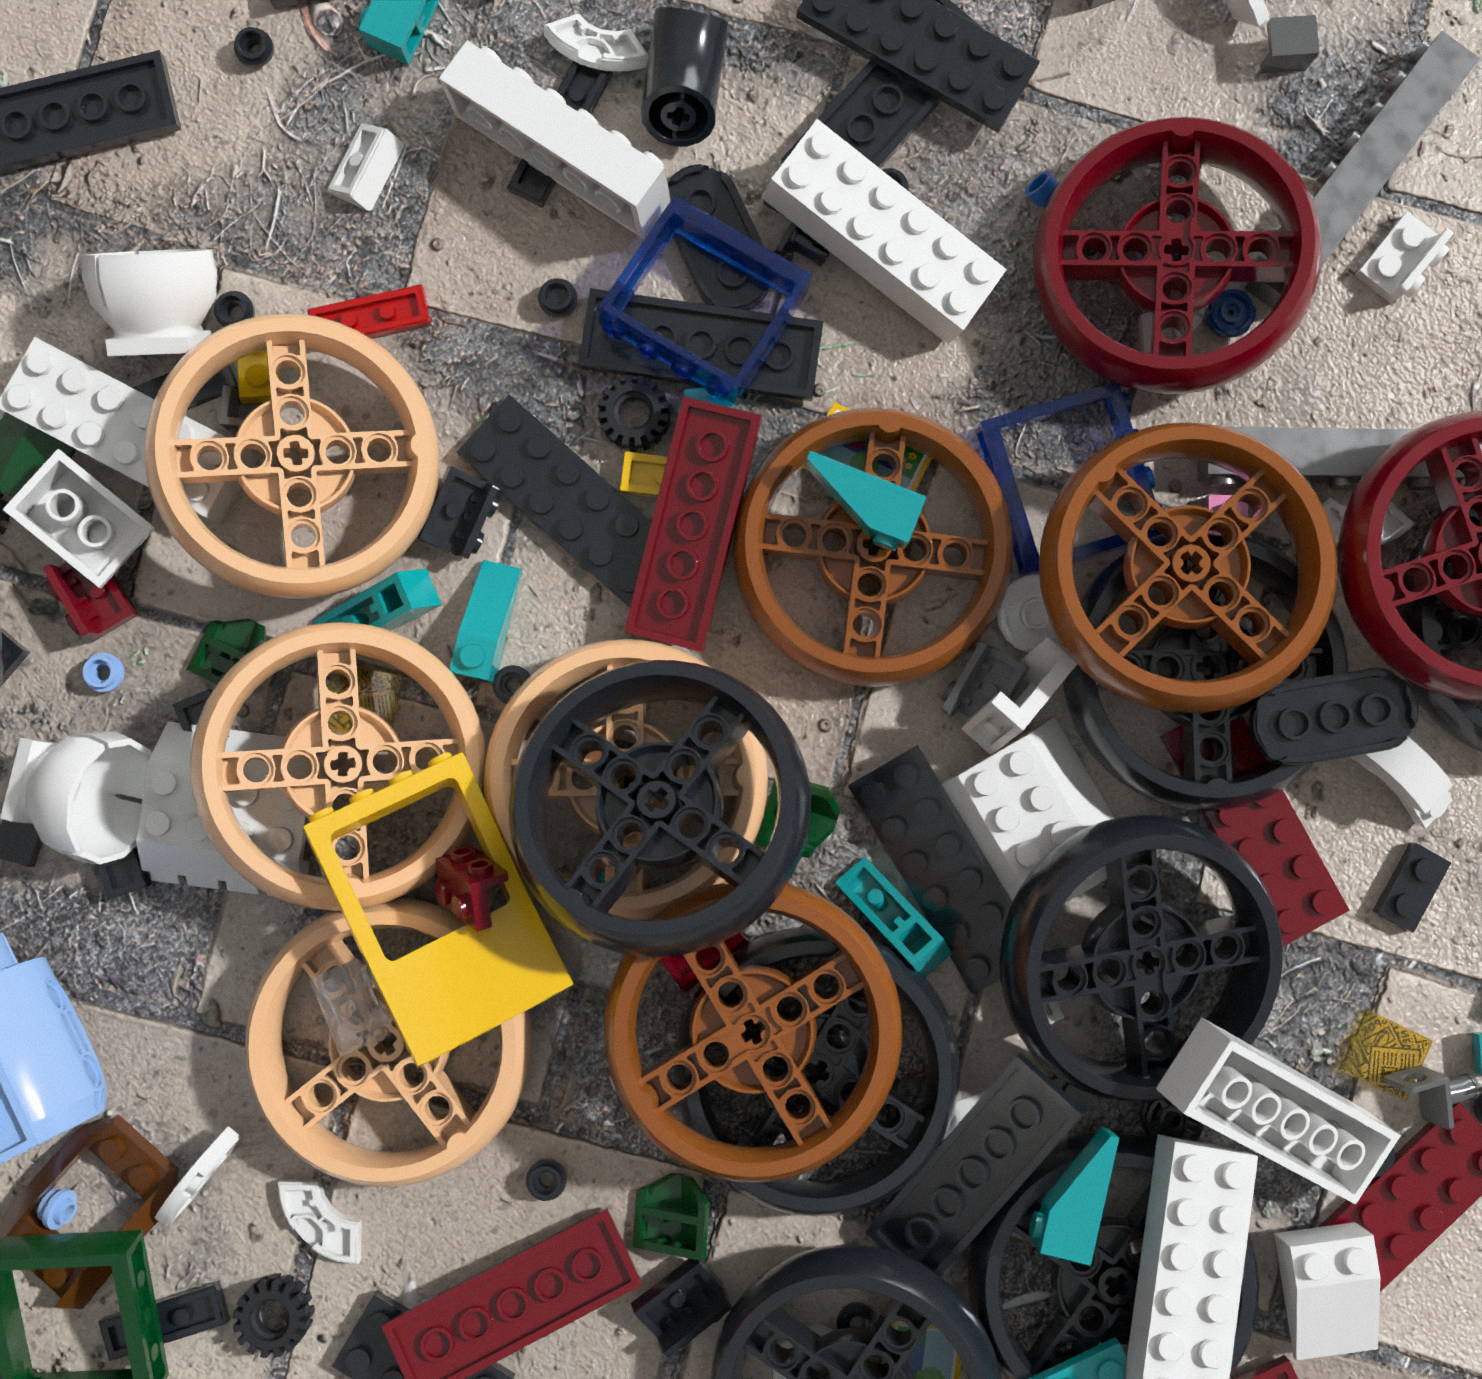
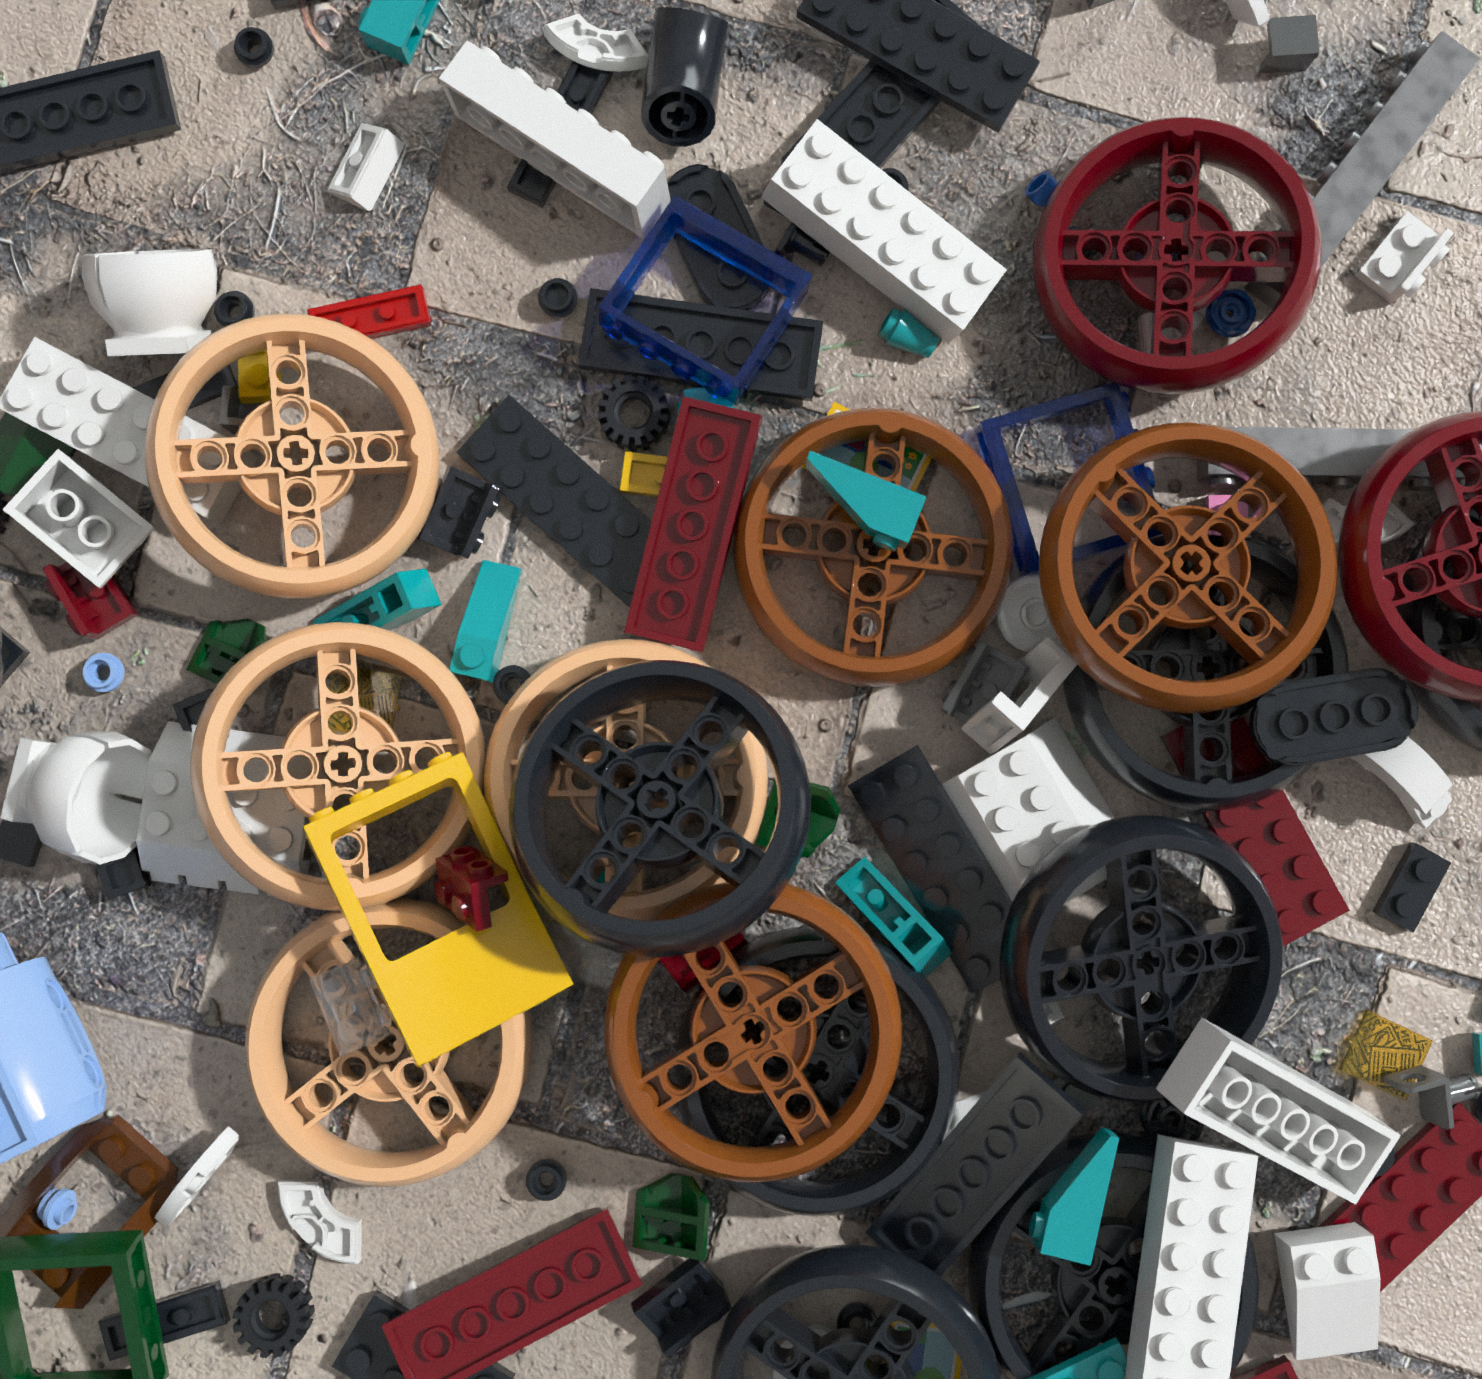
(907, 333): none -> teal cone

